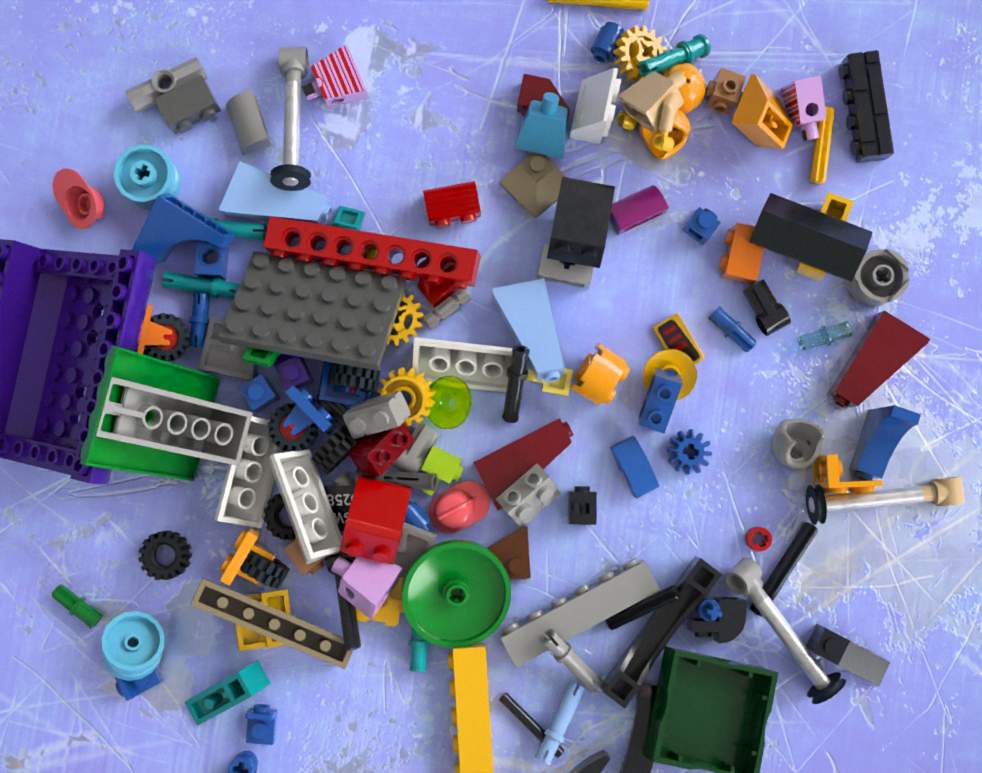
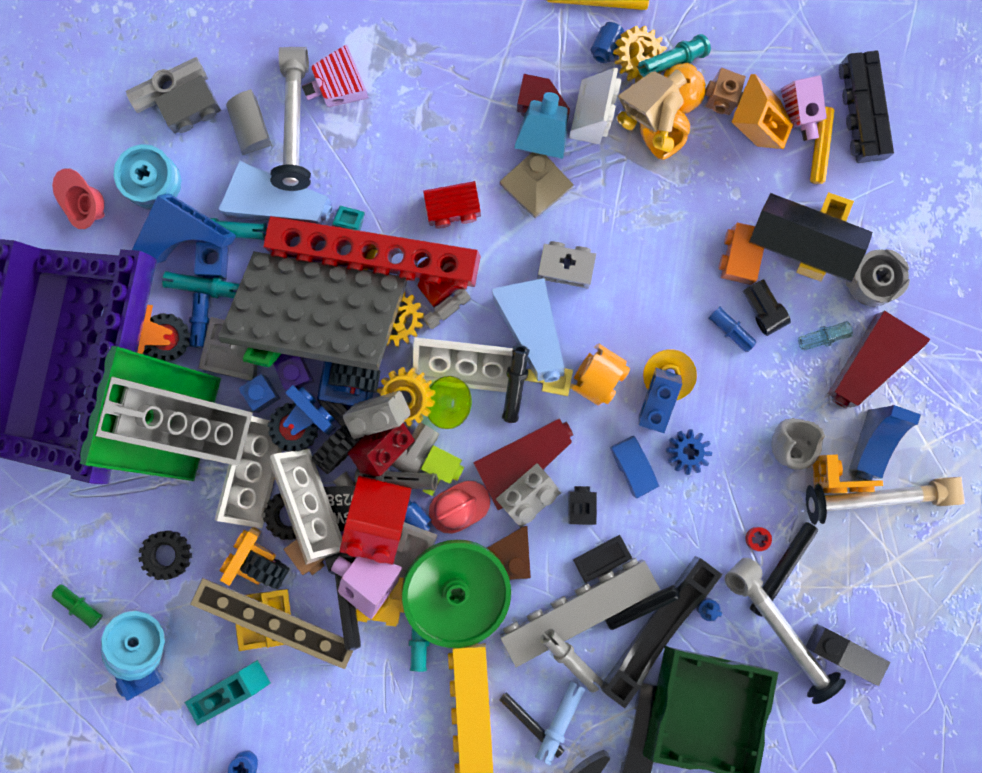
(261, 725): blue bracket -> none
(581, 222): black slope -> none
(602, 559): none -> black tile
(638, 209): magenta brick -> none
(675, 335): slope -> none
(701, 225): blue brick -> none
(725, 627): black brick -> none

